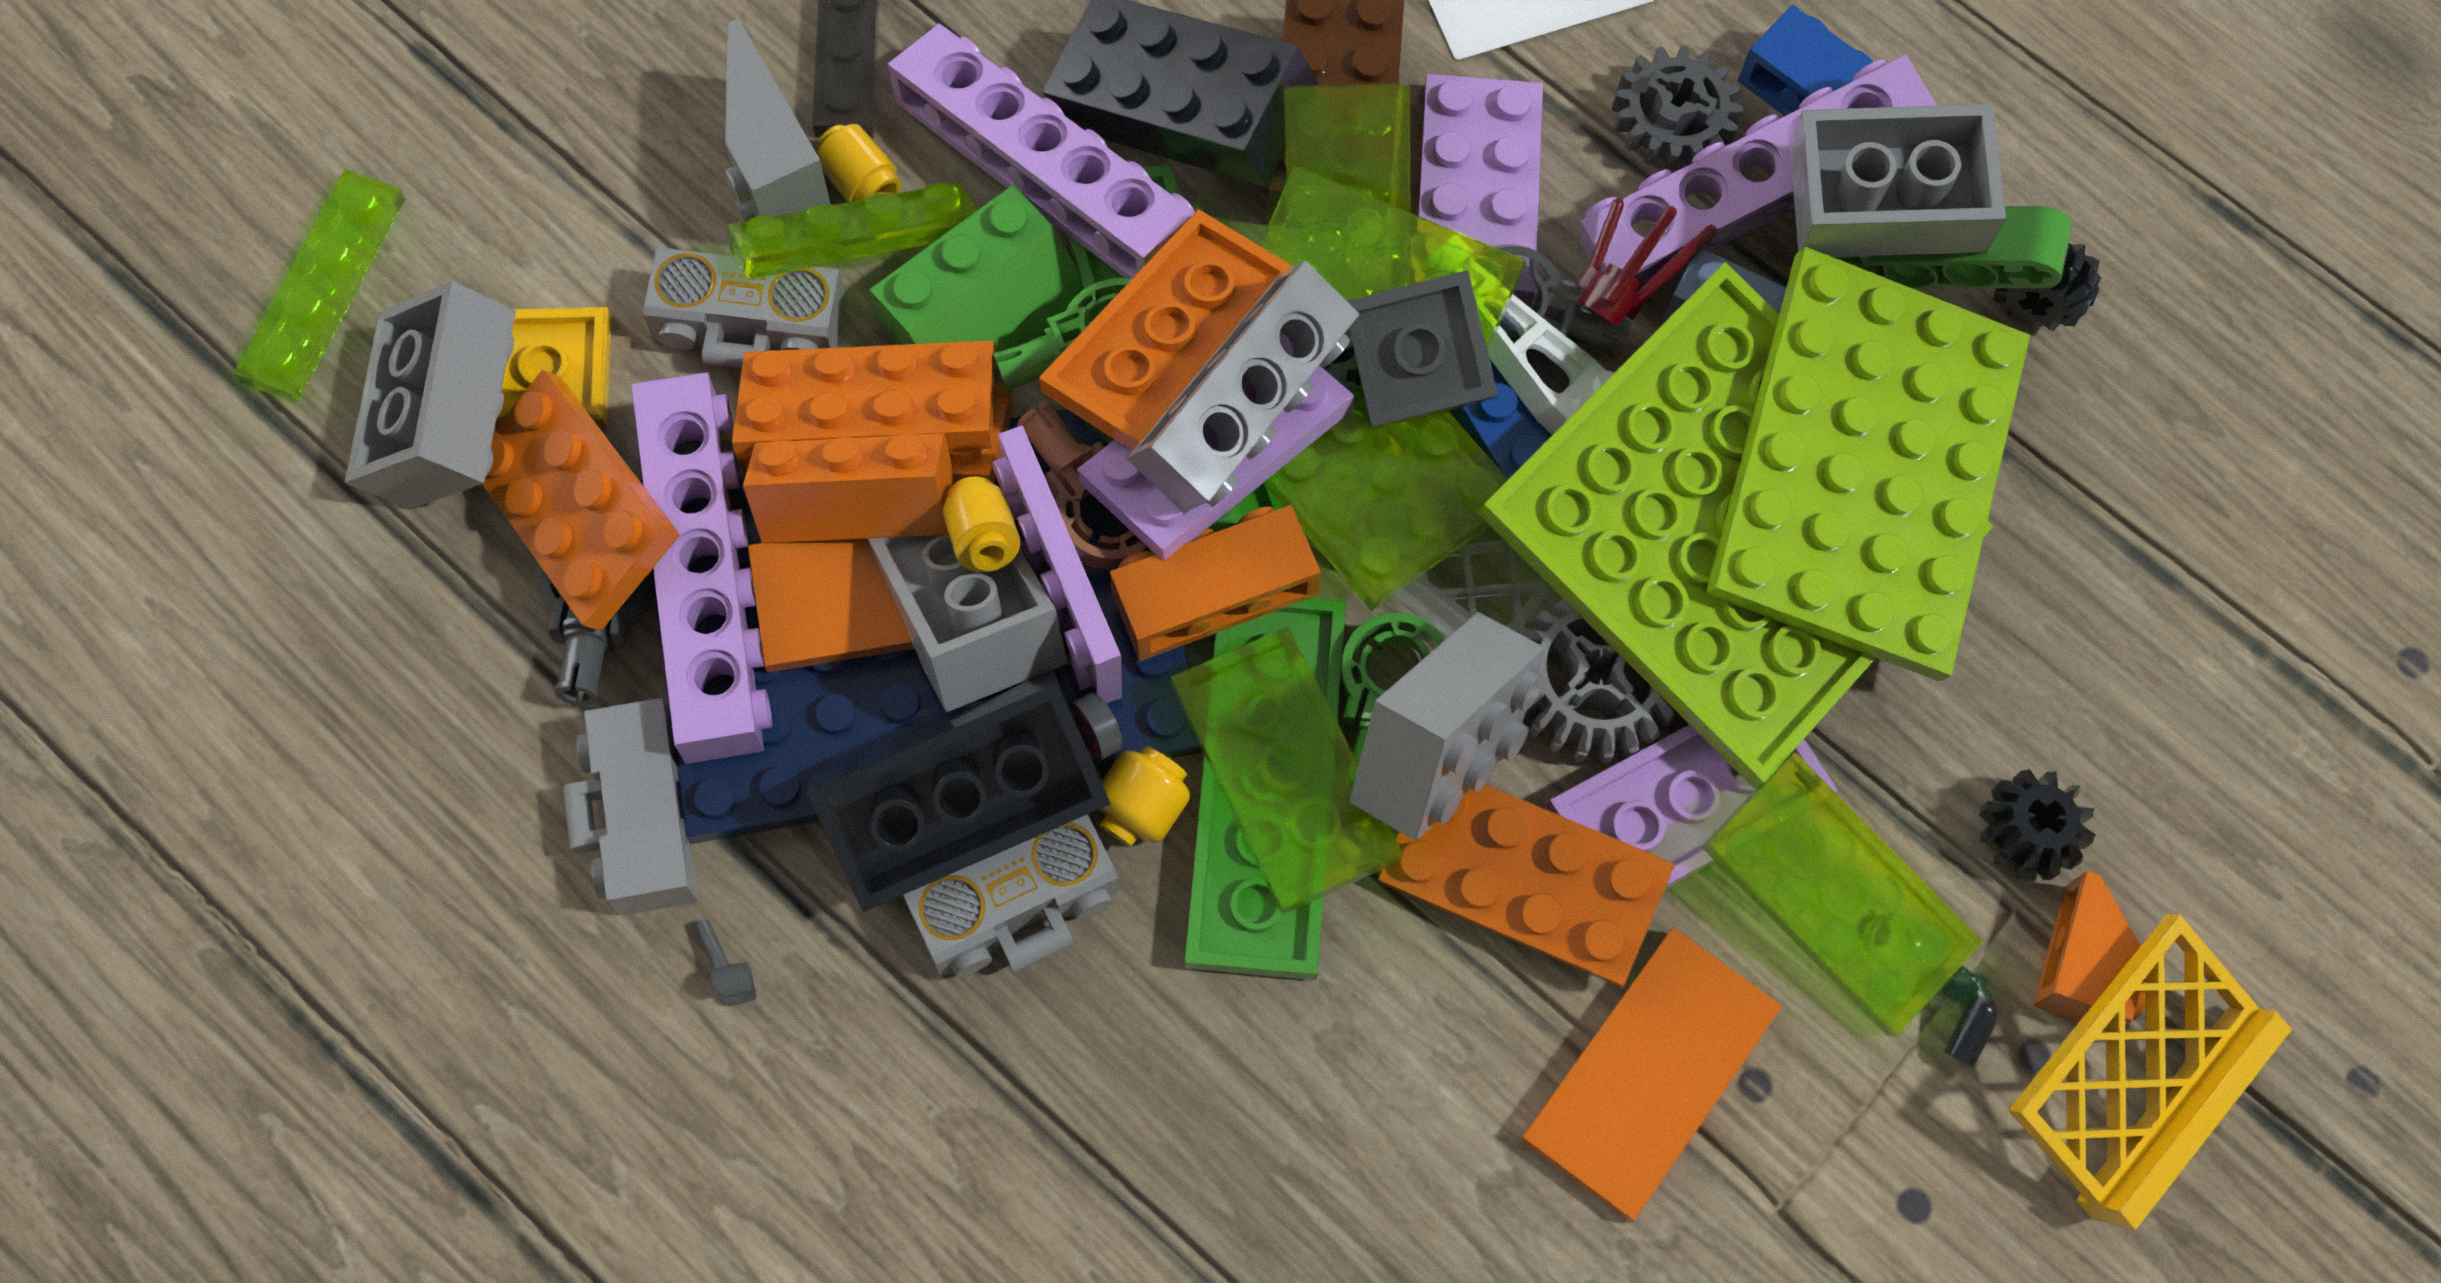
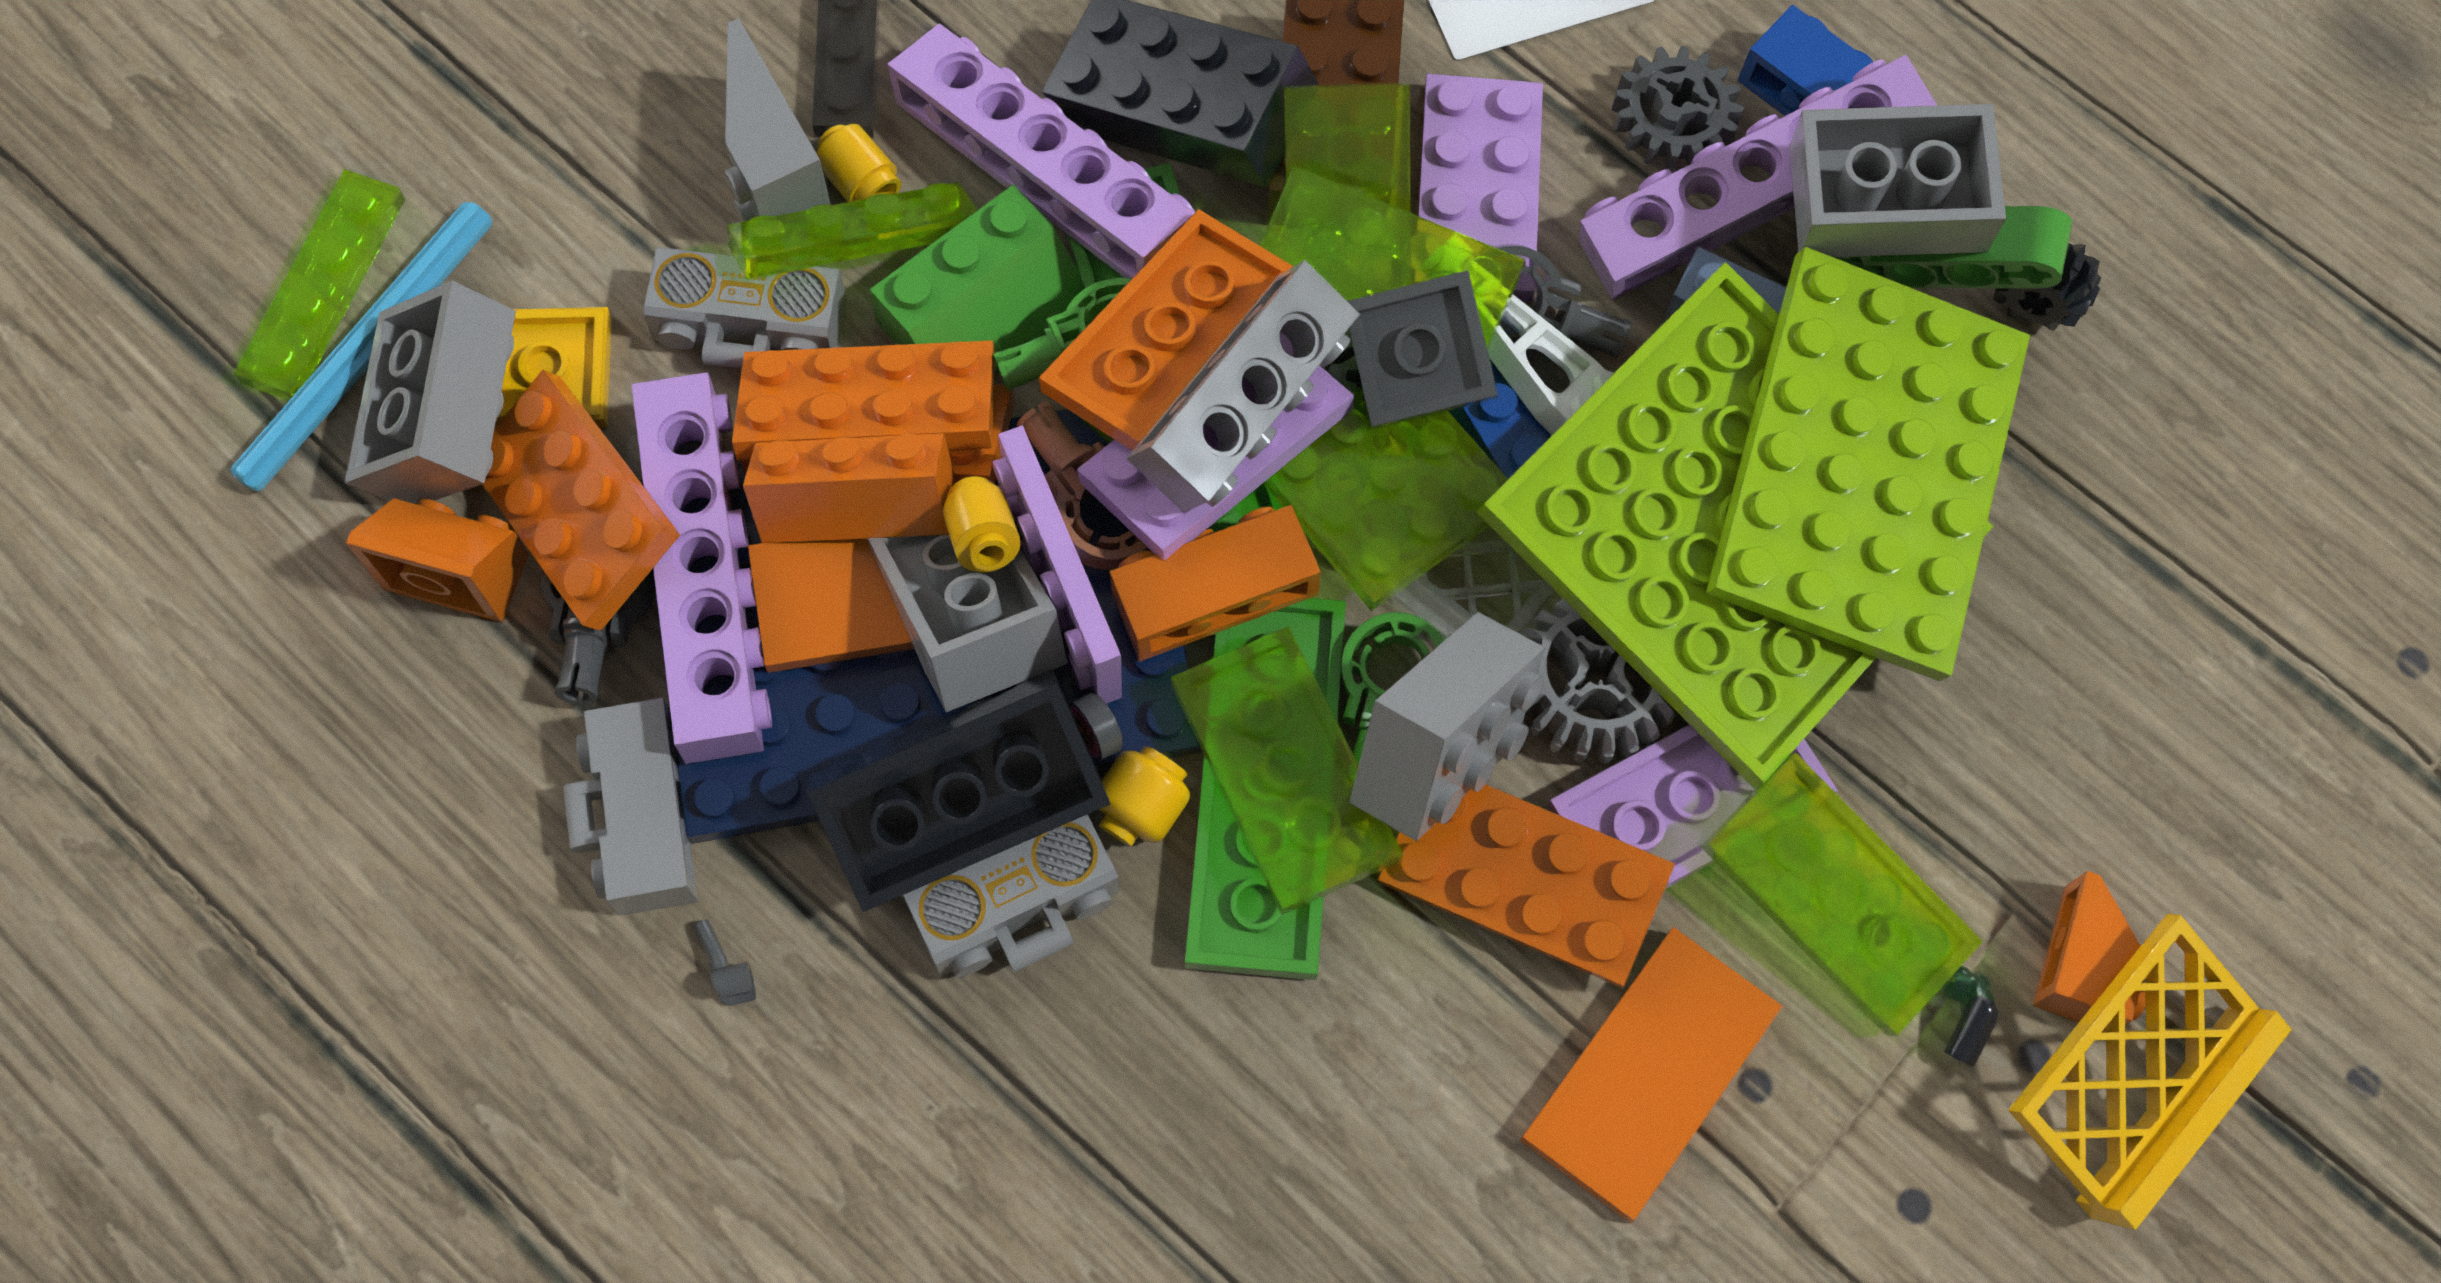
(352, 355): none -> medium azure axle
(441, 556): none -> orange slope
(1612, 292): dark red plant -> none
(2061, 820): black gear -> none

